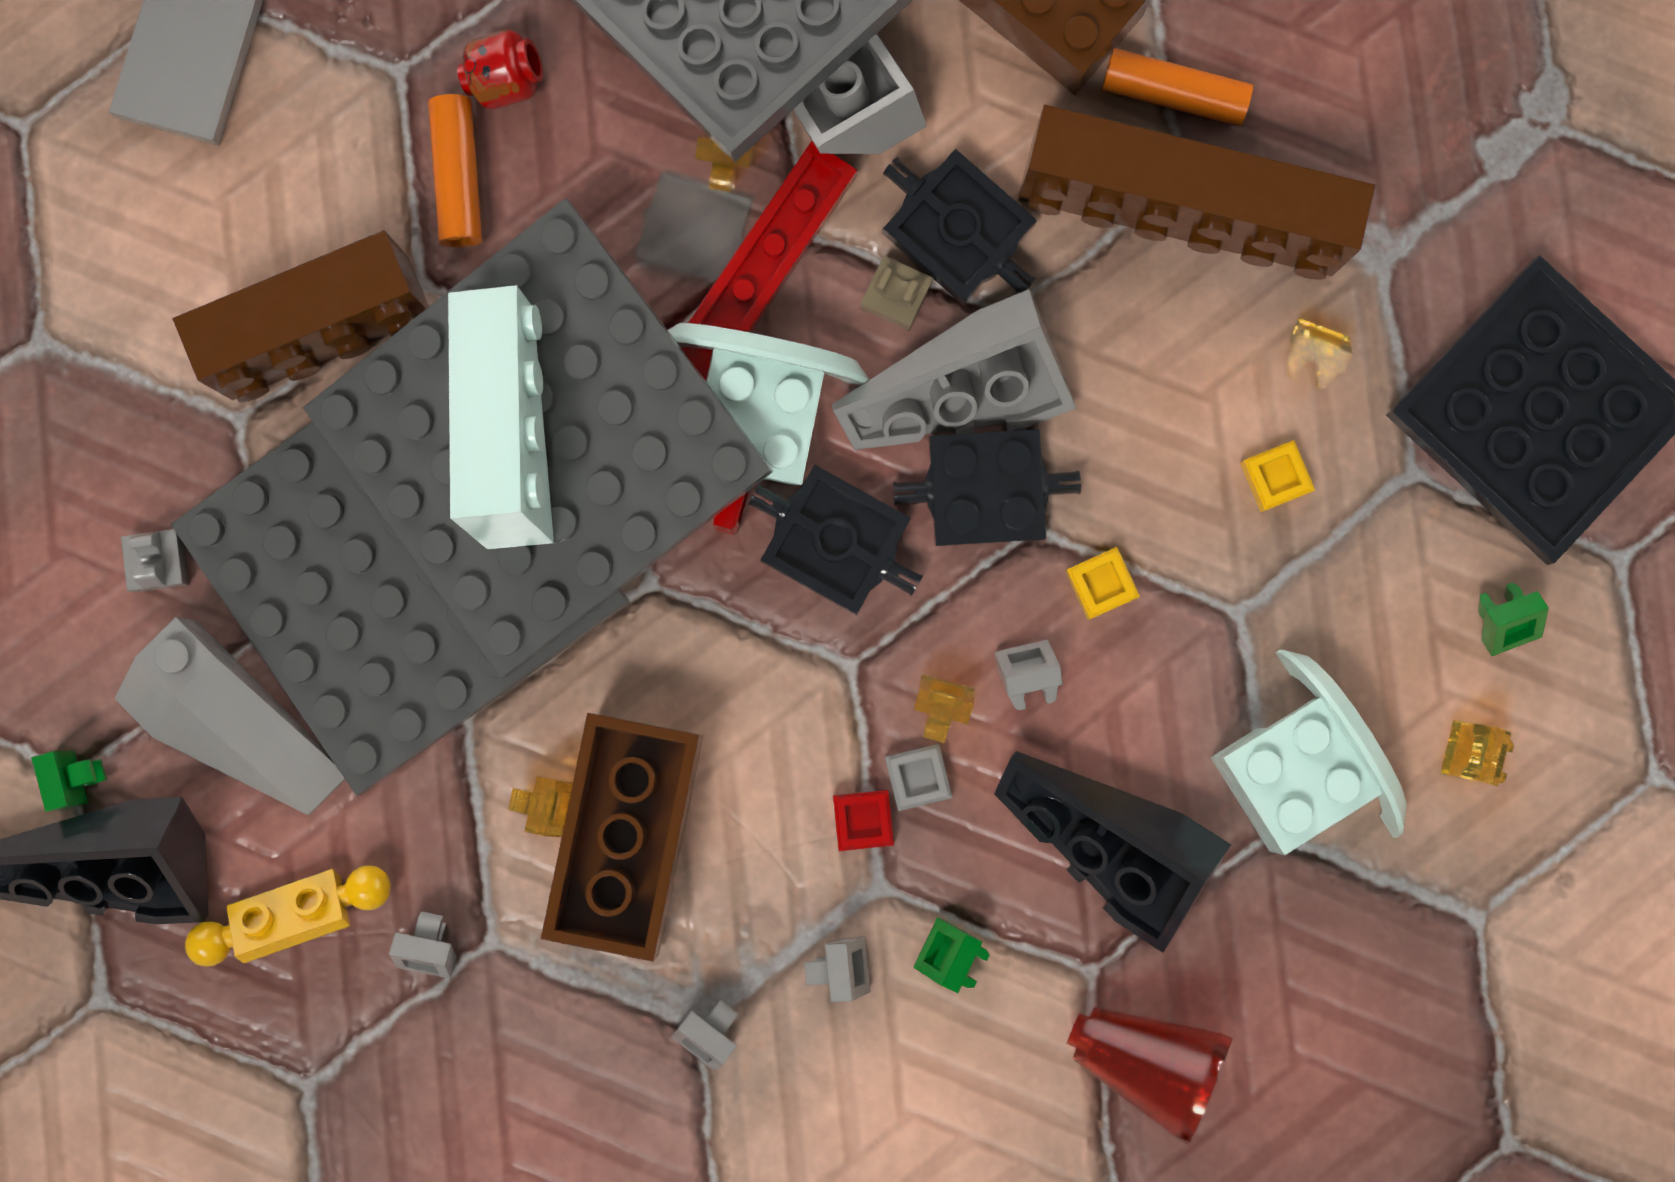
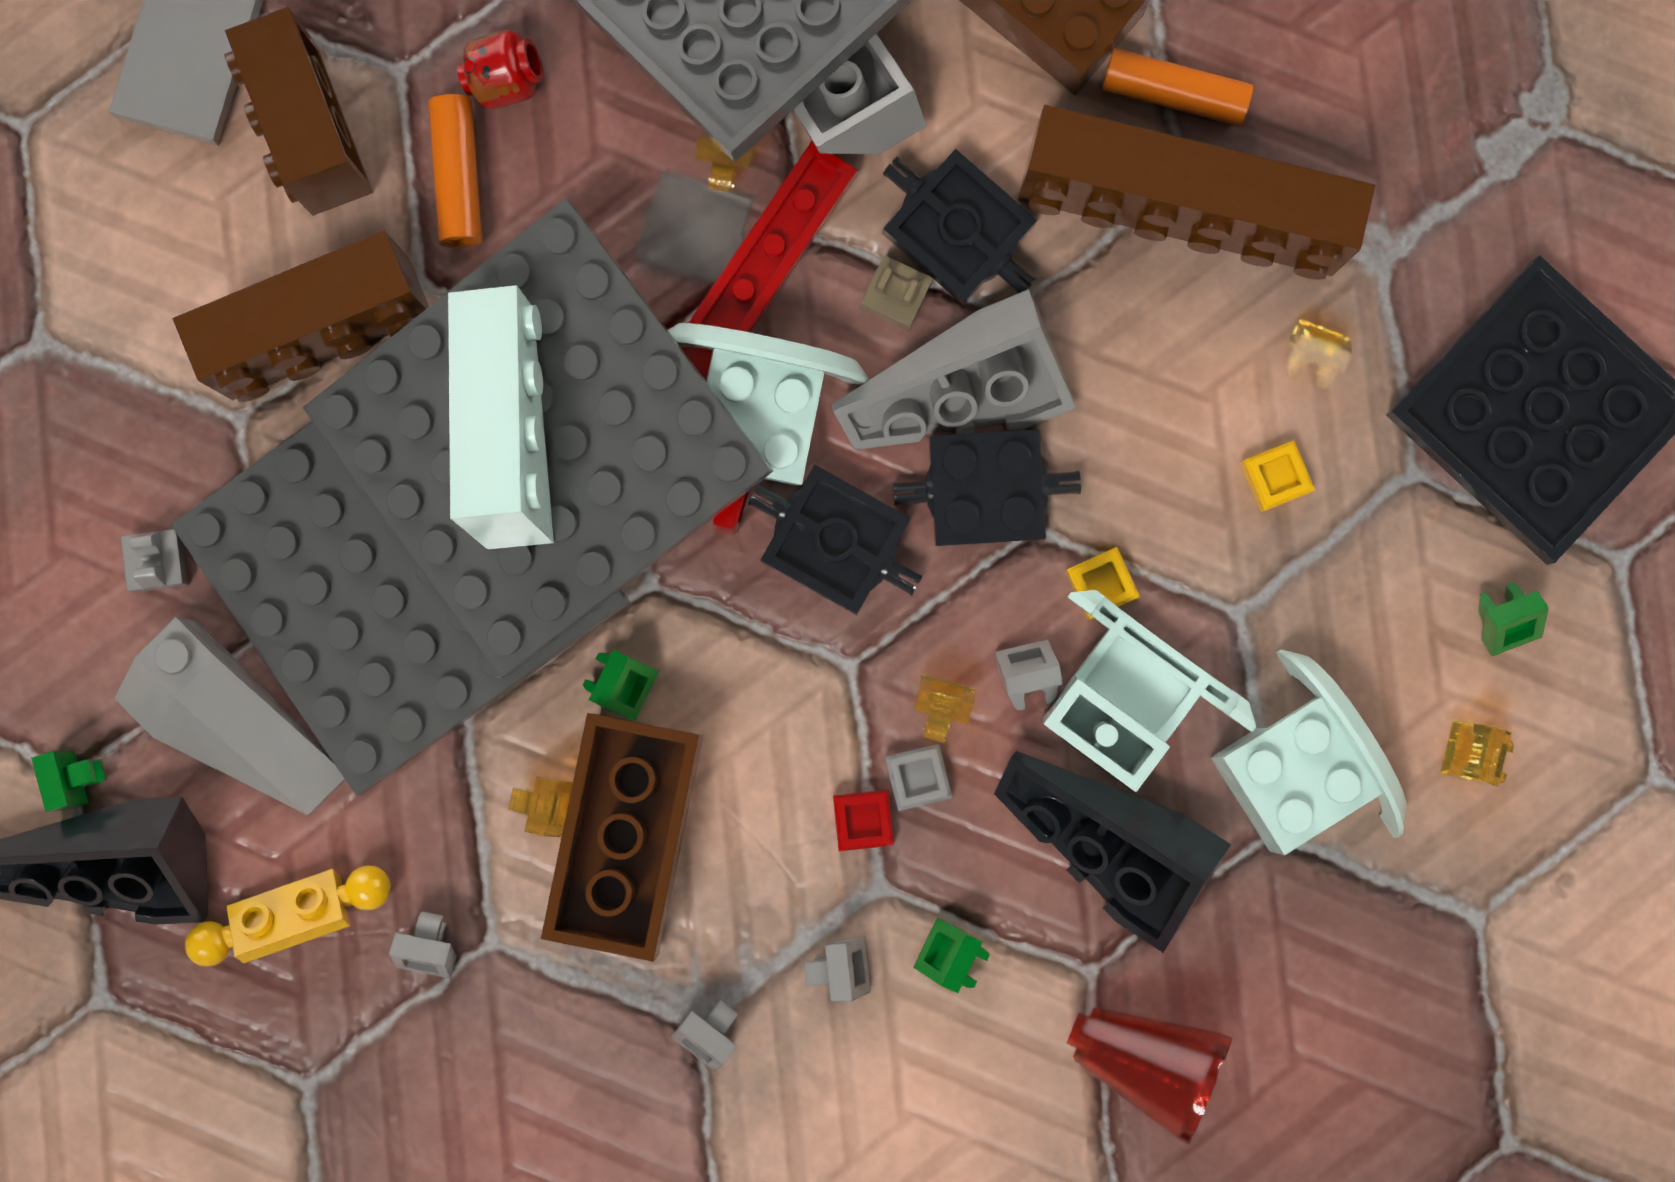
(296, 112): none -> reddish brown brick
(622, 684): none -> green tile
(1132, 695): none -> light aqua piece

